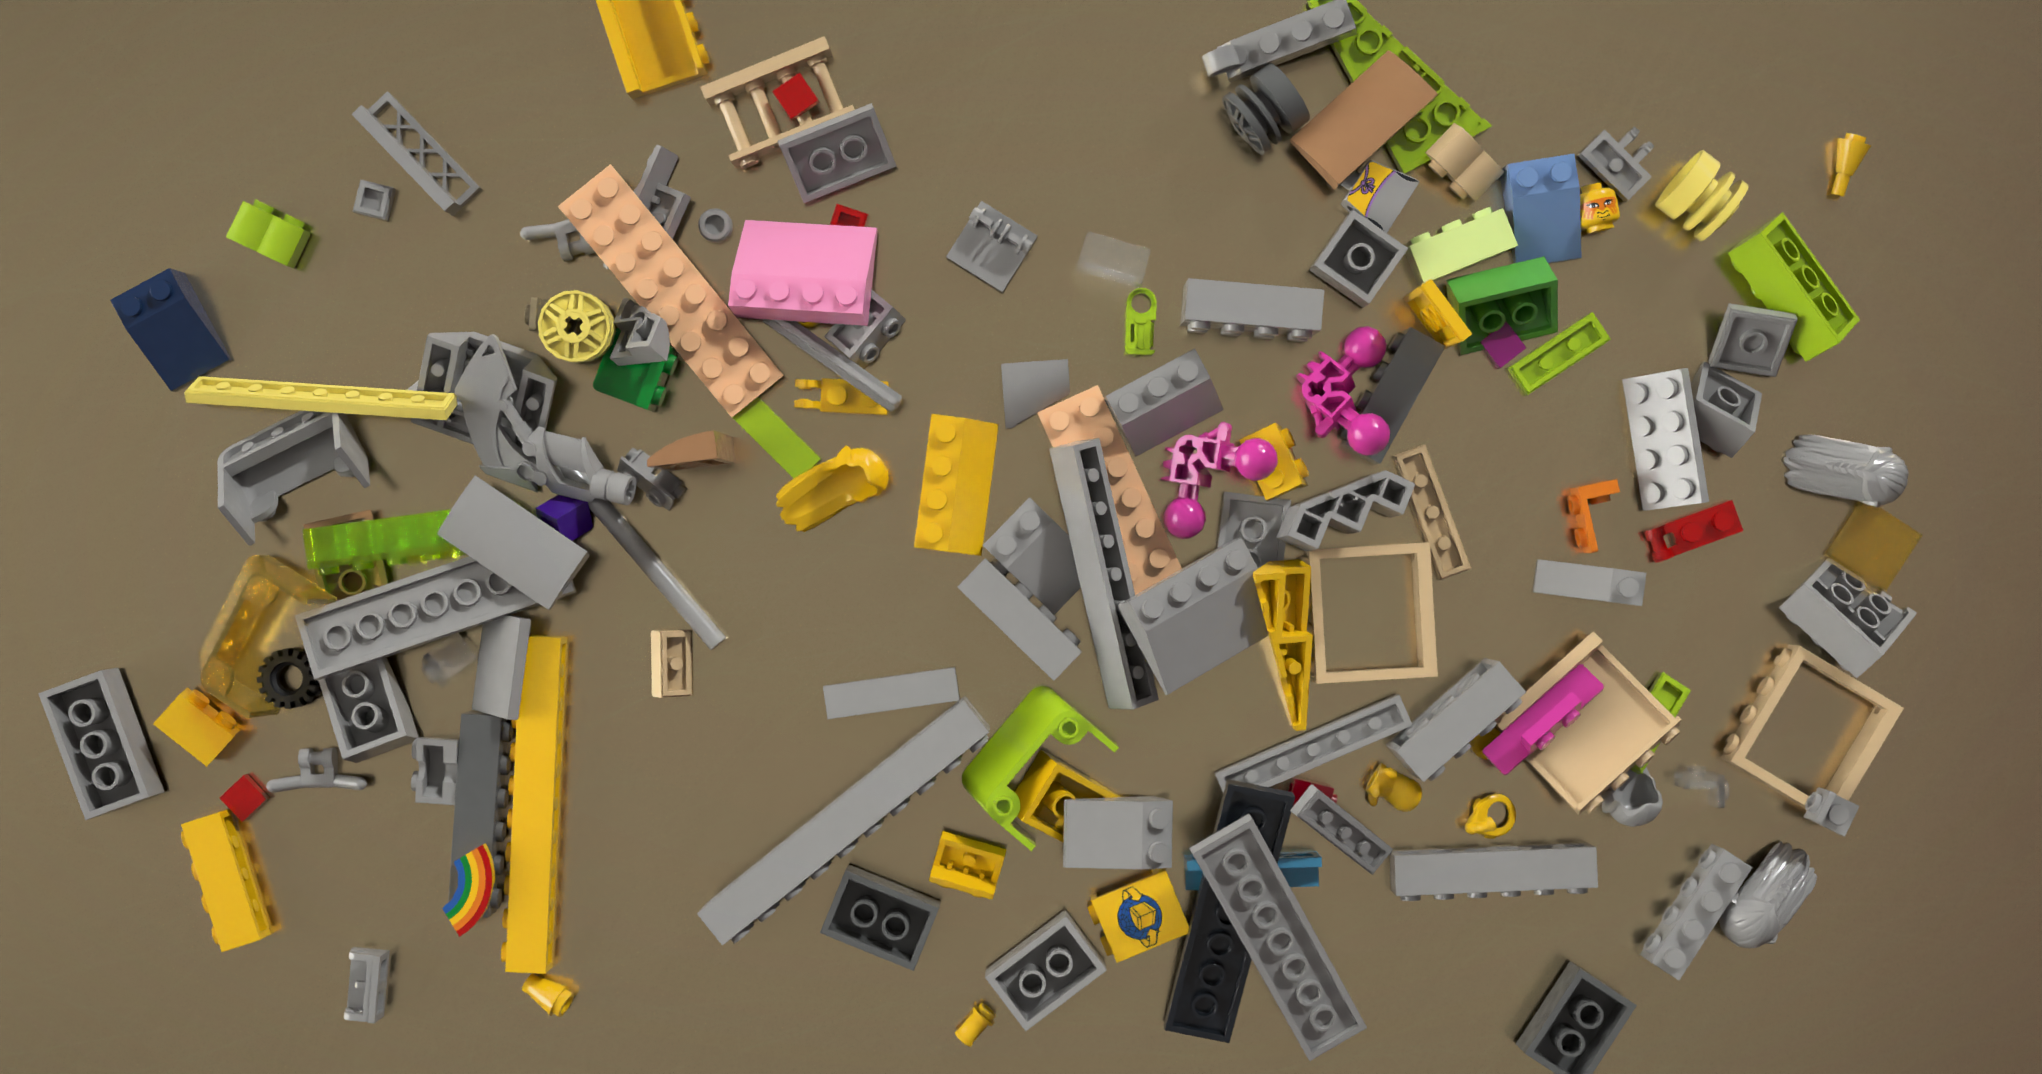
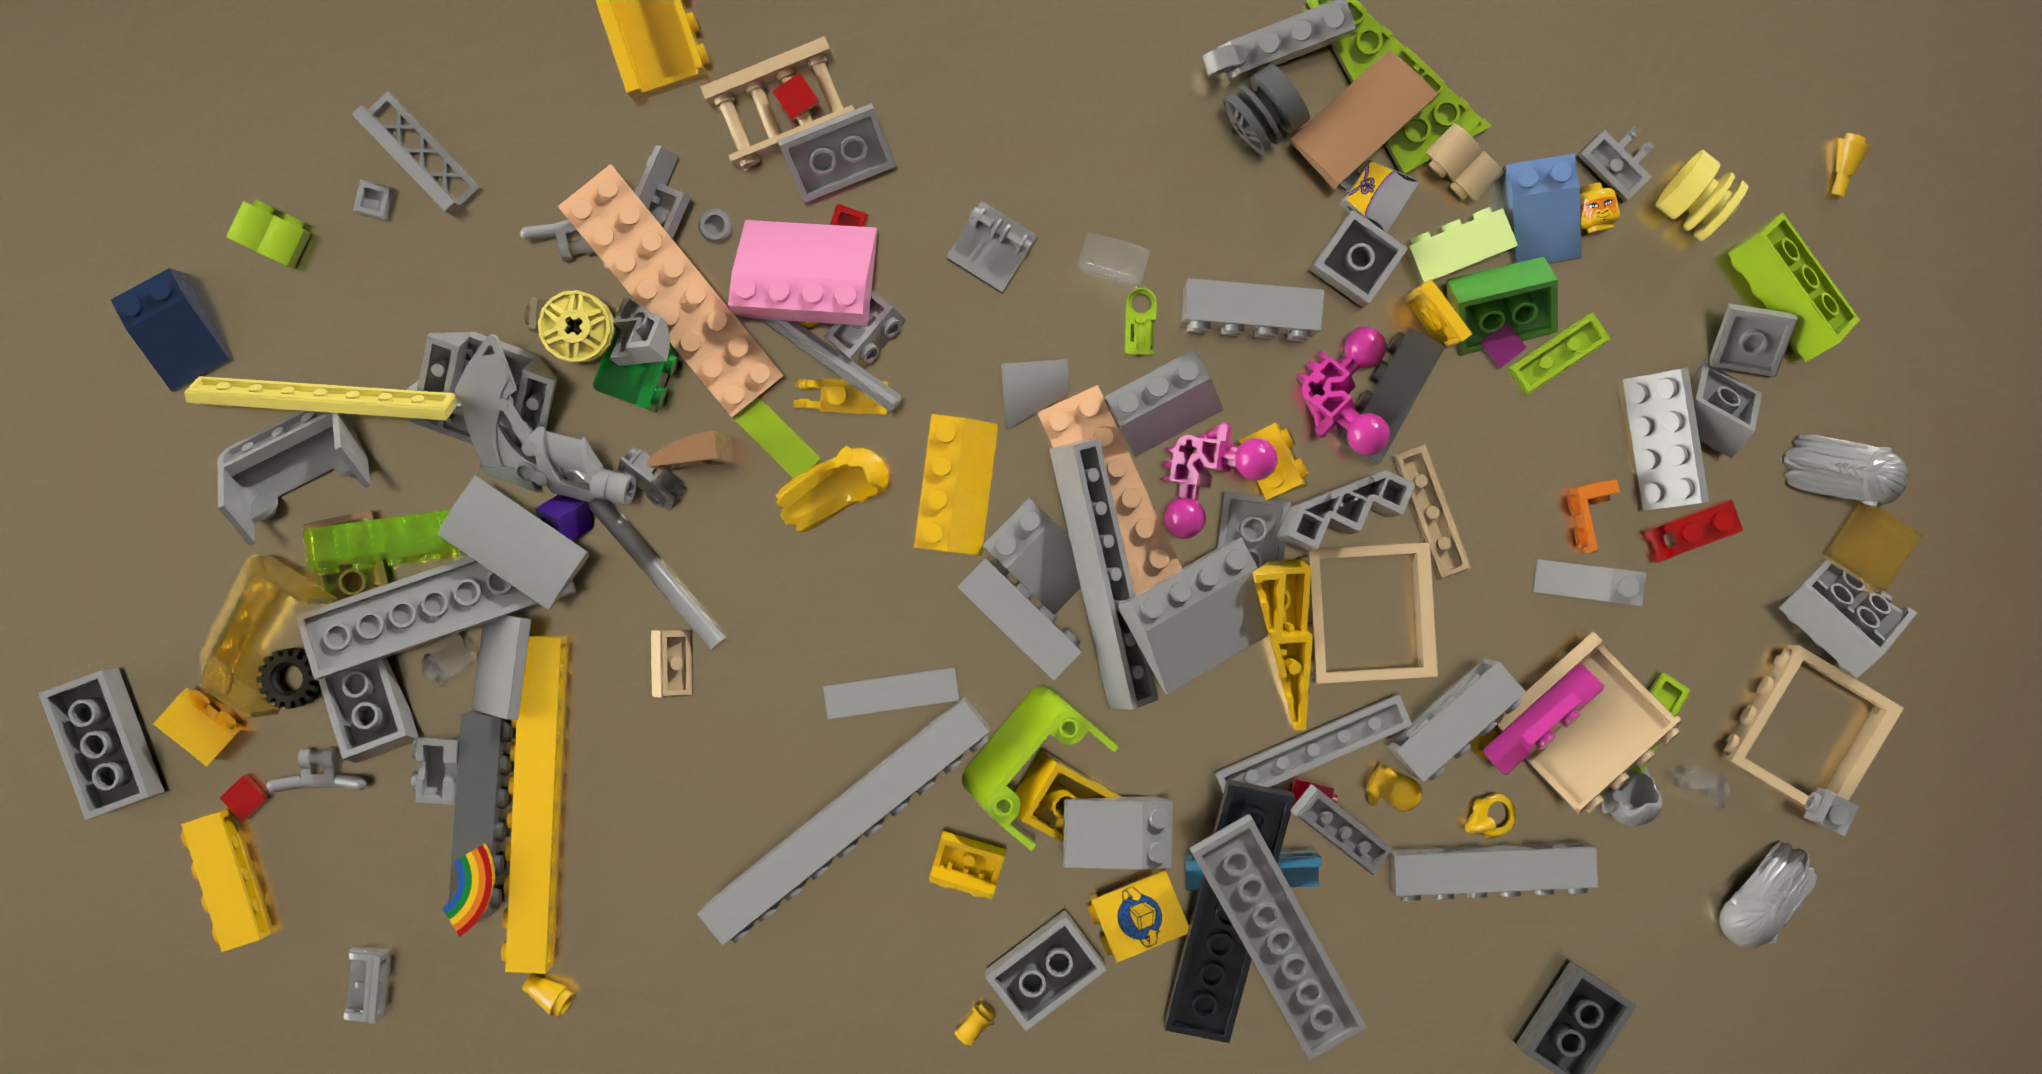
(880, 917): dark grey brick -> none
(1695, 911): light grey brick -> none

